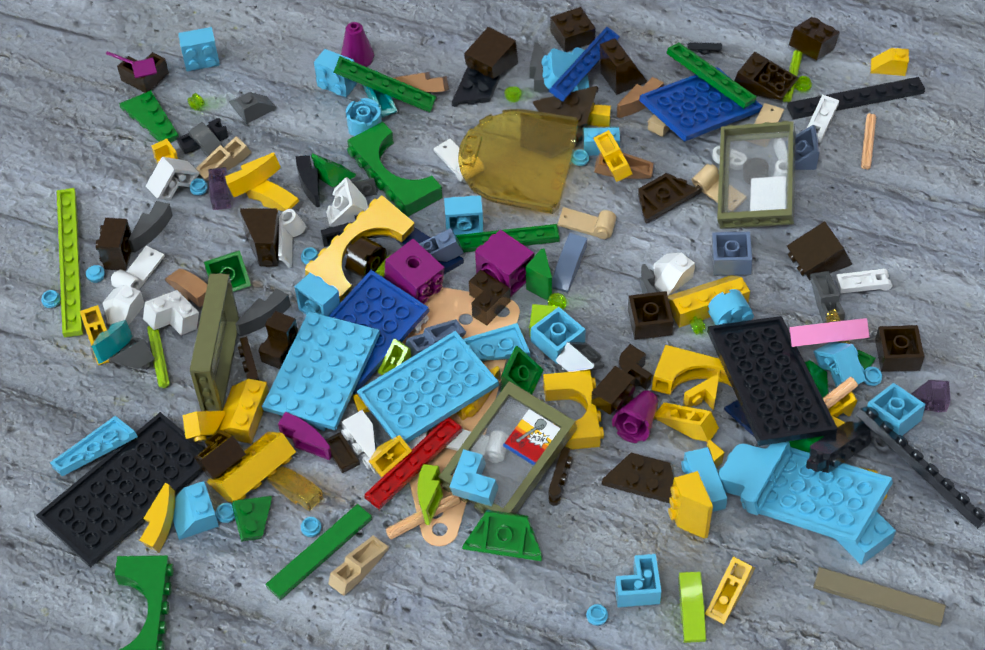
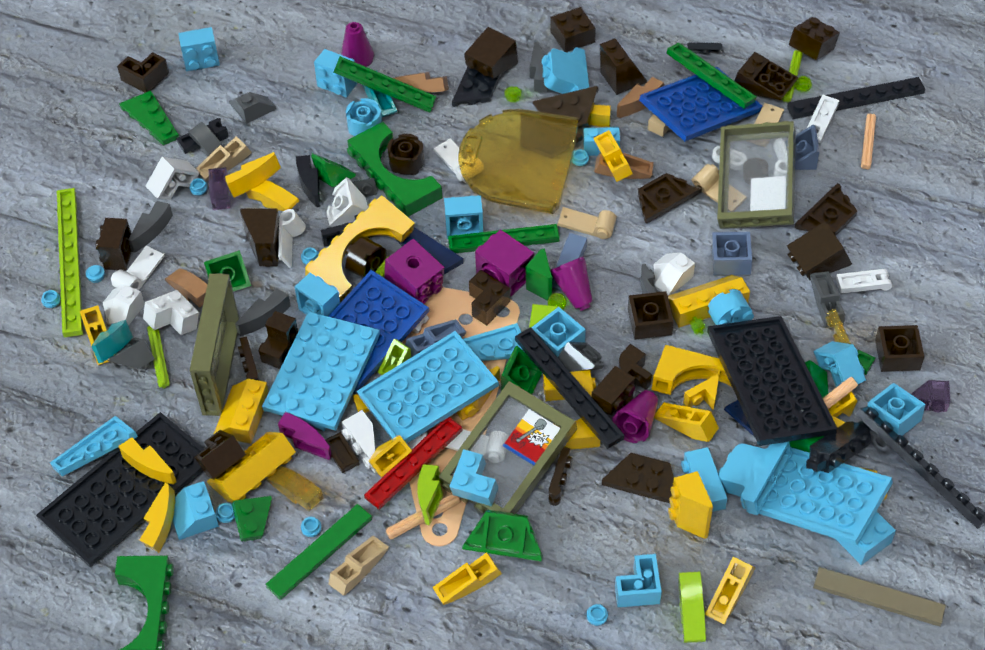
(141, 68): magenta piece -> none
(146, 461): none -> yellow slope
(163, 149): yellow panel -> none
(195, 101): clear neon green bush -> none
(202, 424): yellow slope -> none
(405, 154): none -> dark brown brick
(443, 246): sand blue slope -> none
(467, 579): none -> yellow slope
(569, 388): none -> black plate
(574, 282): none -> magenta cone
(581, 66): blue plate -> none
(716, 453): yellow slope -> none
(829, 332): bright pink slope -> none
(832, 208): none -> dark brown wing
(873, 376): medium azure plate -> none
(891, 62): yellow slope -> none

